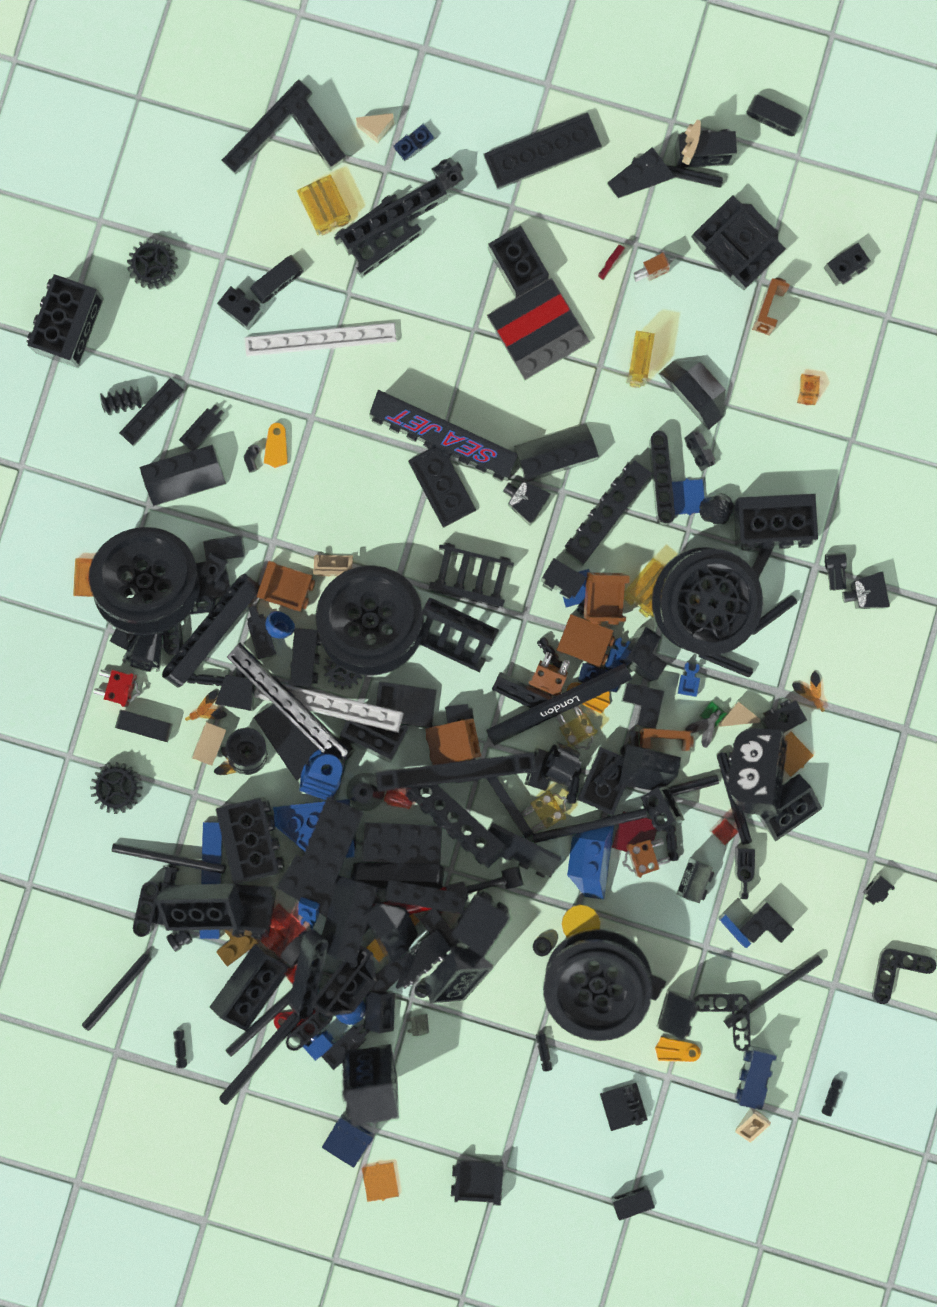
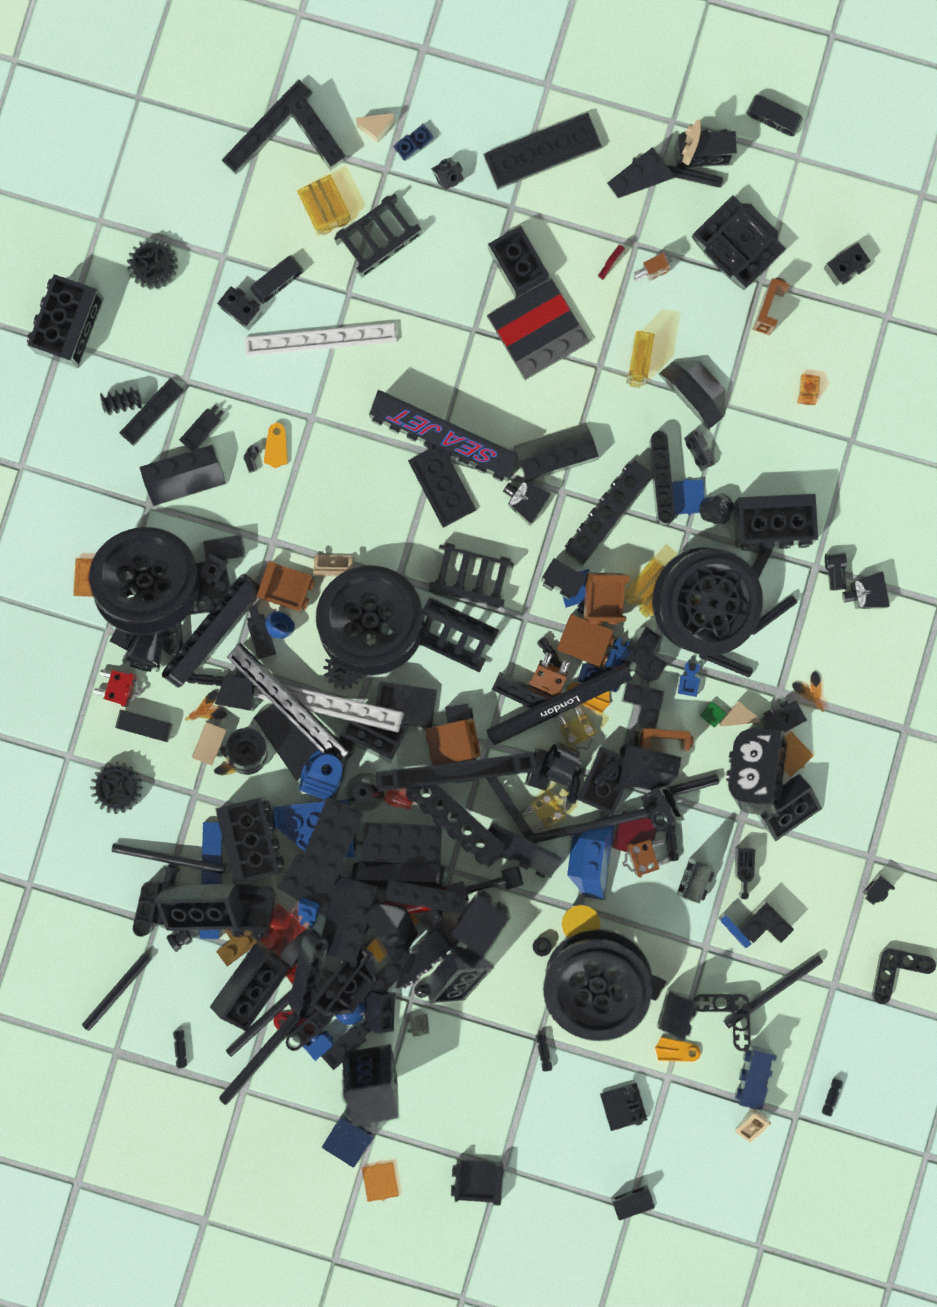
(305, 658): black wedge -> none
(393, 216): black brick -> none
(707, 726): dark grey piece -> none
(723, 831): clear red brick -> none
(738, 814): black axle -> none

